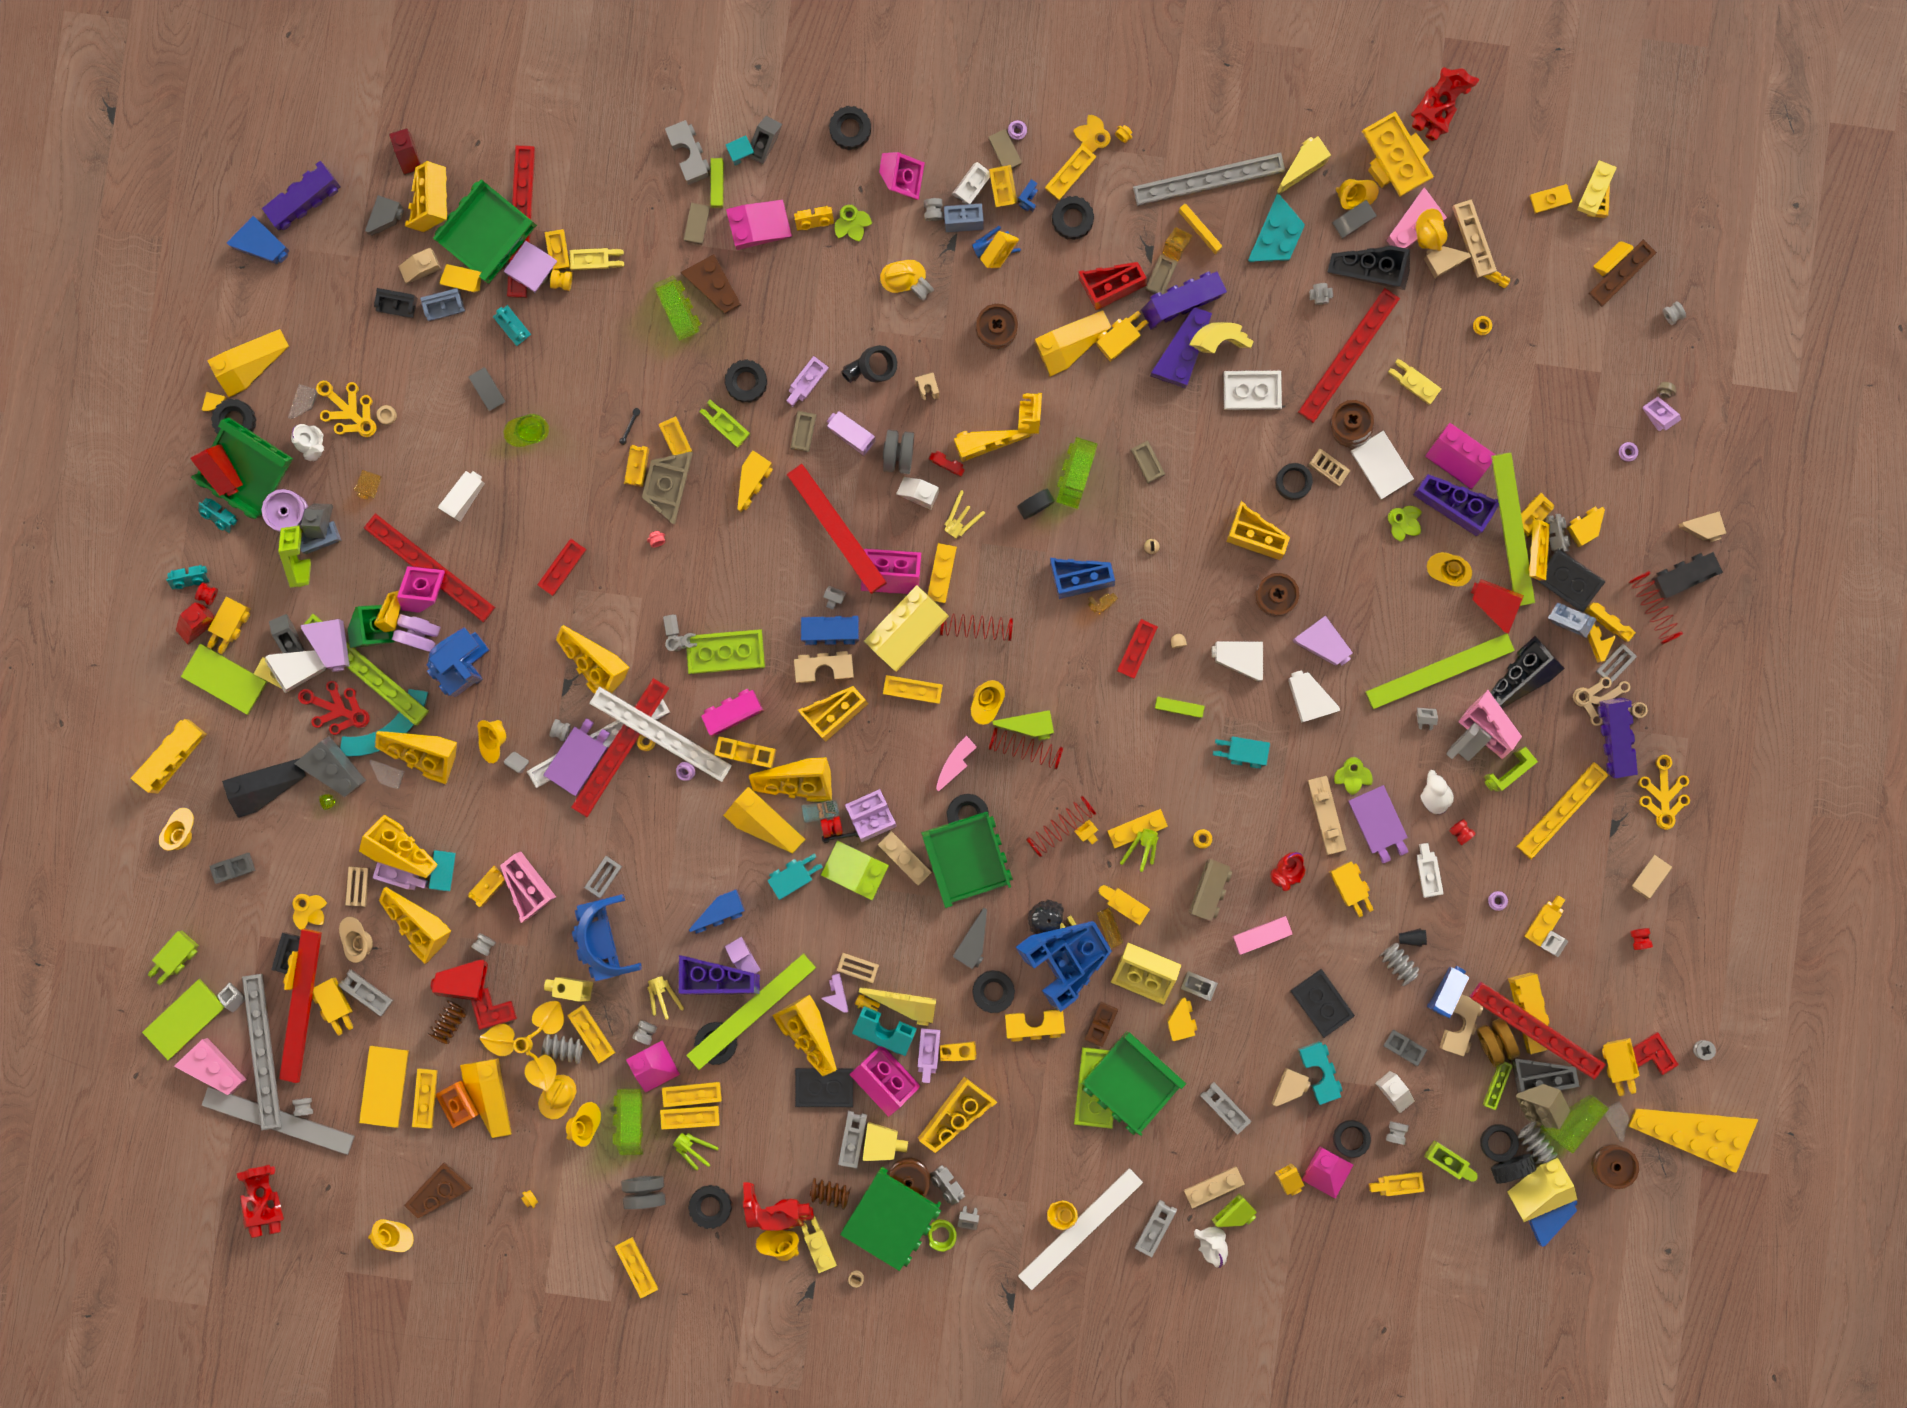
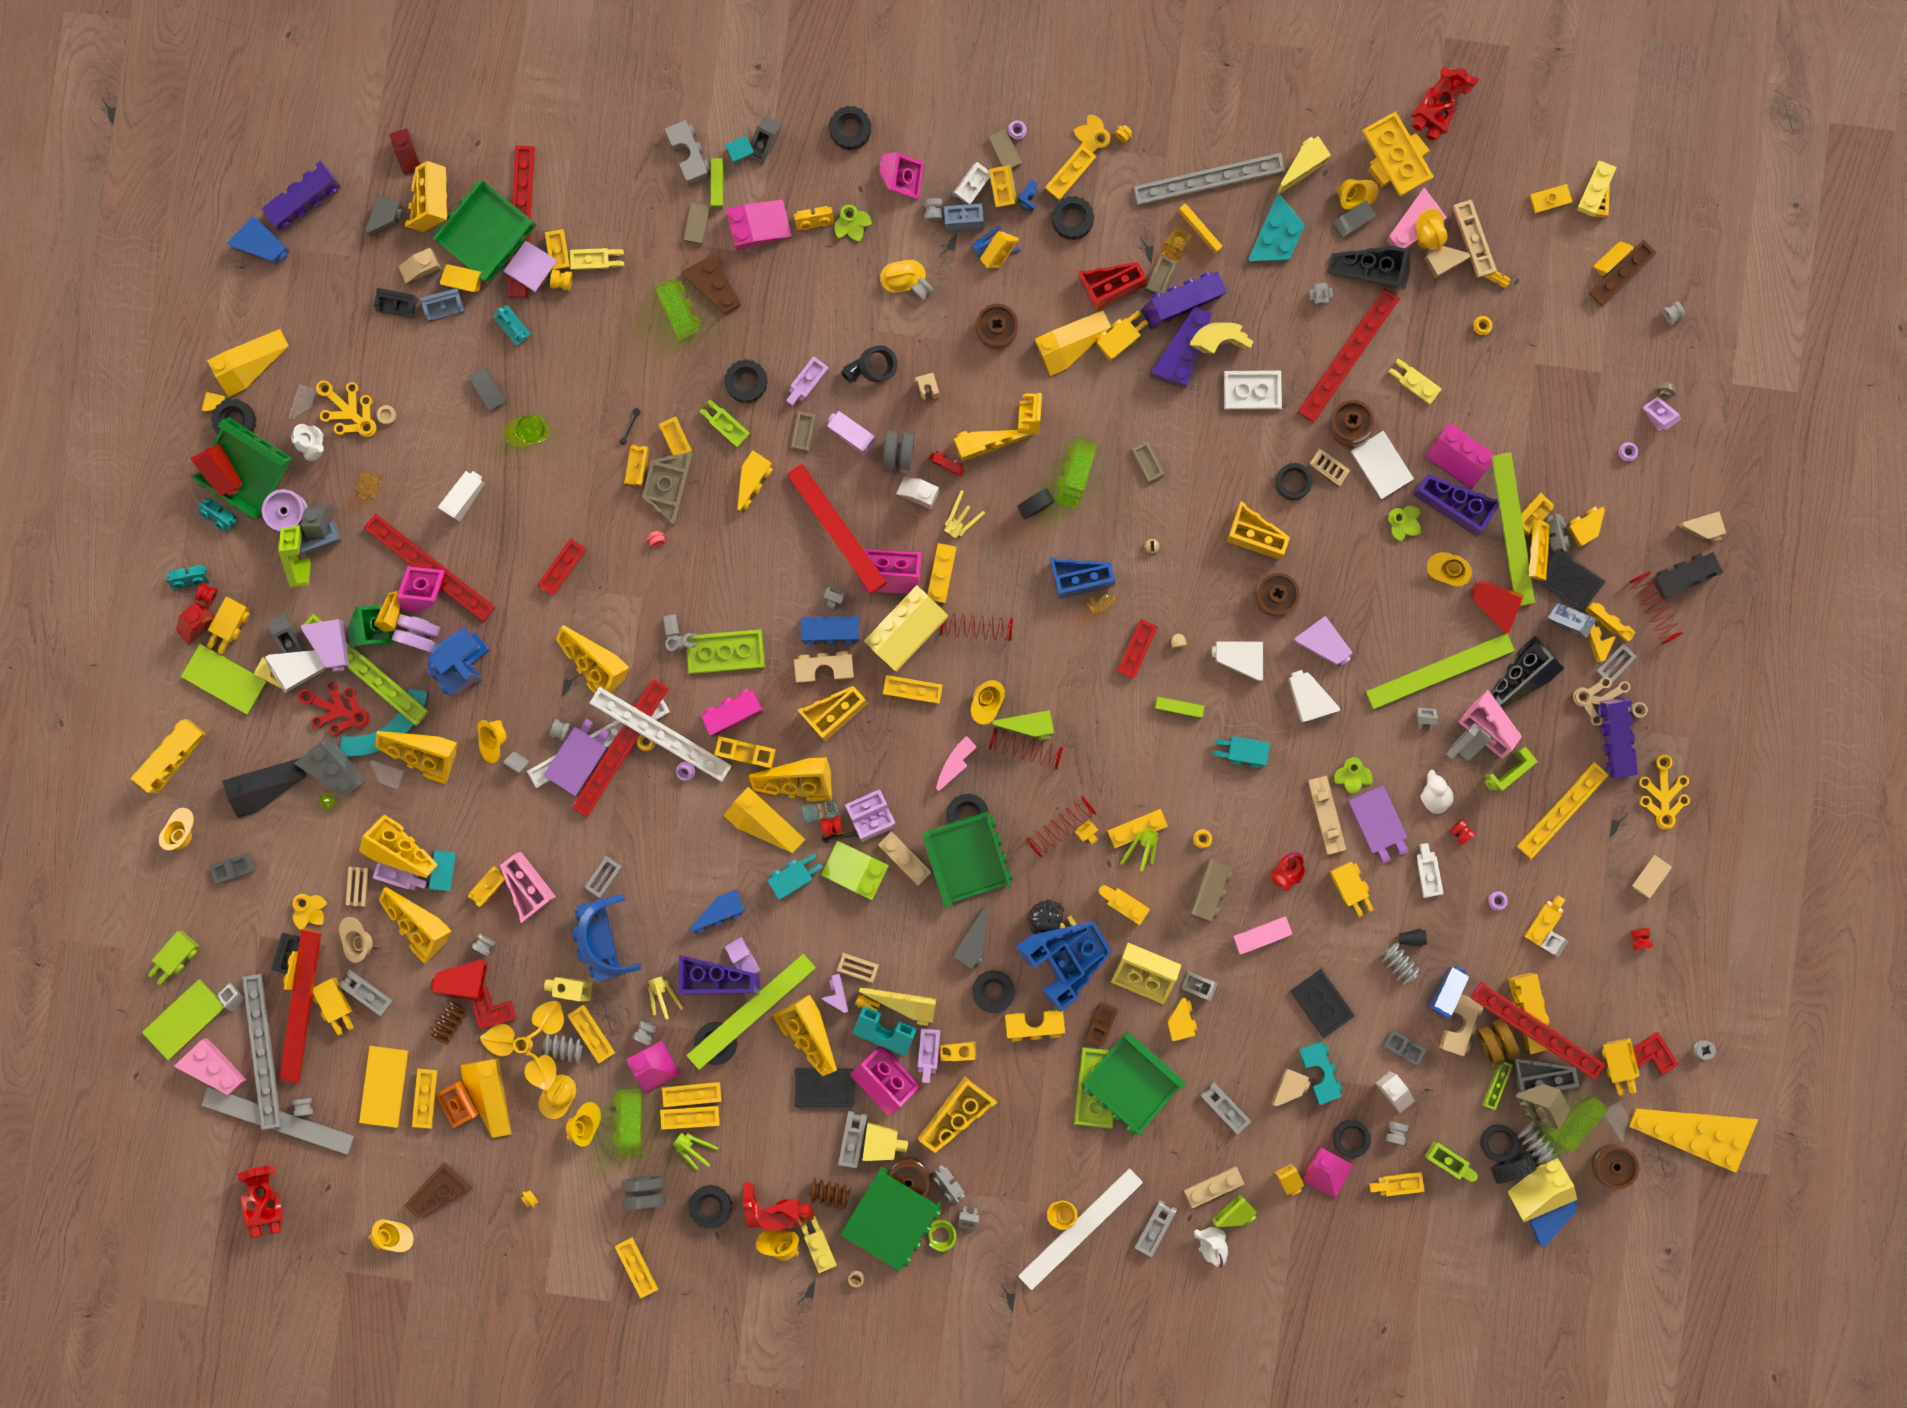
(1110, 927): clear yellow tile -> none

